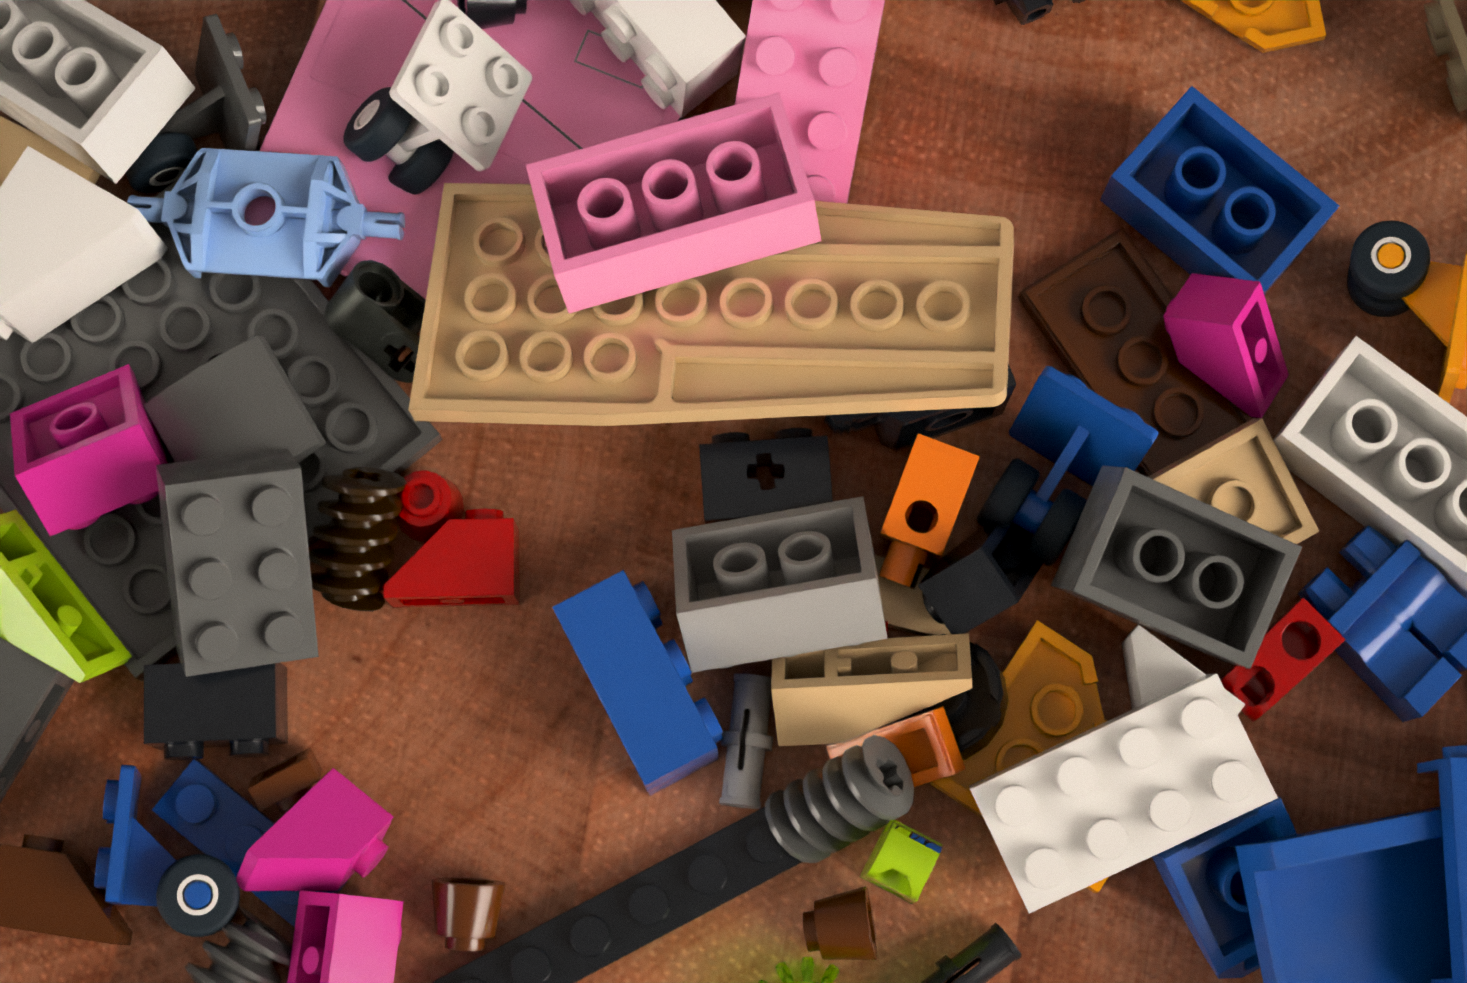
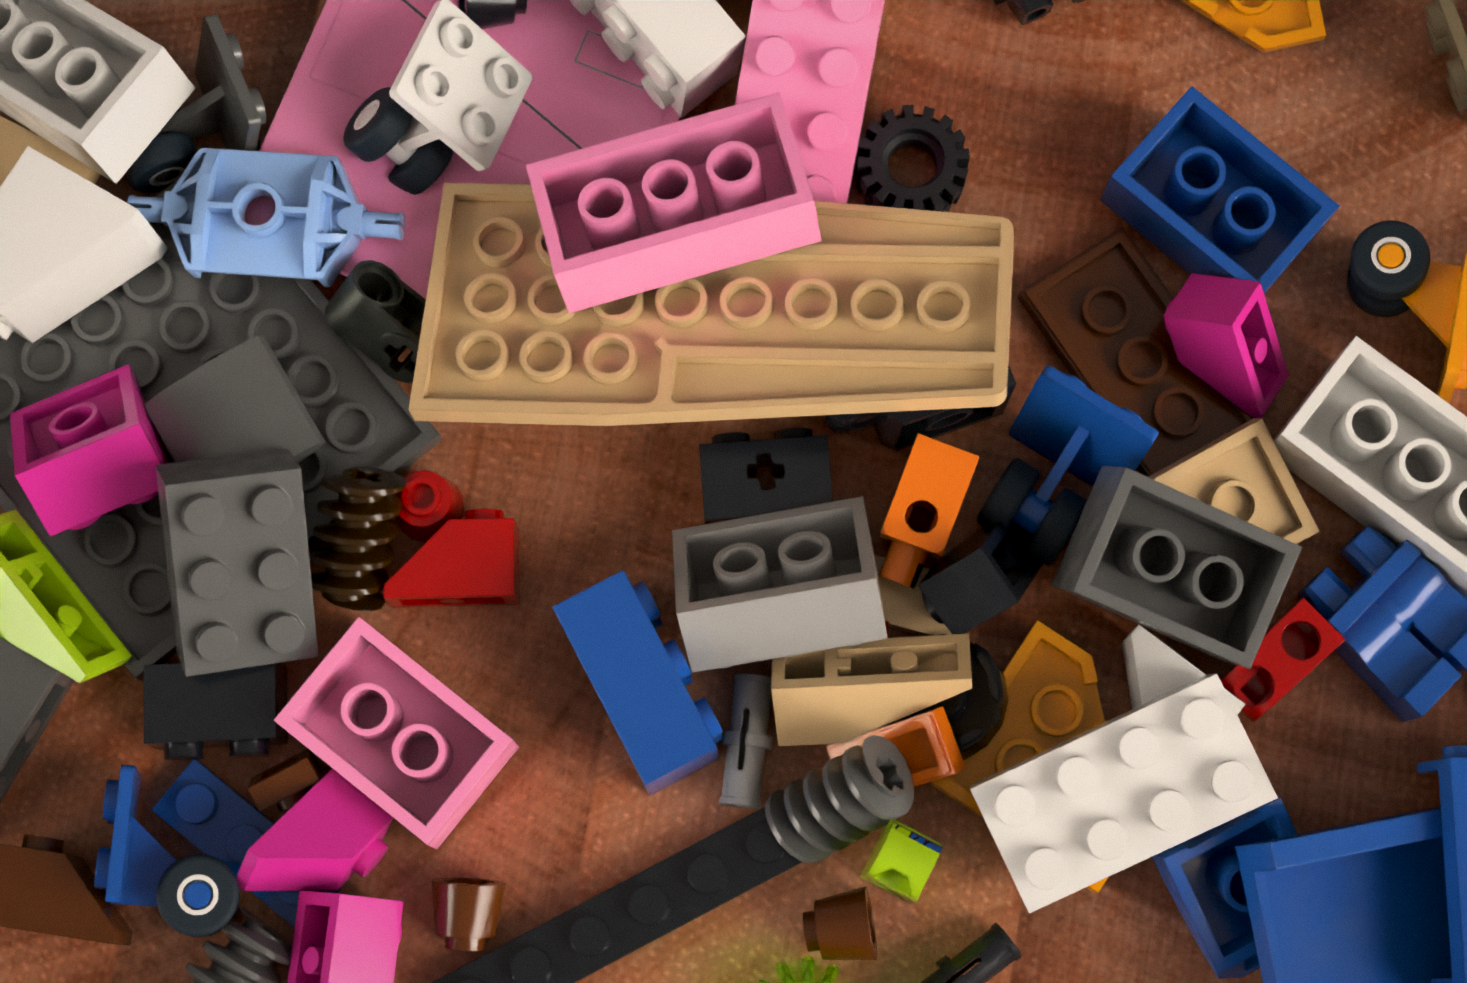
(397, 733): none -> bright pink brick
(918, 131): none -> black tyre

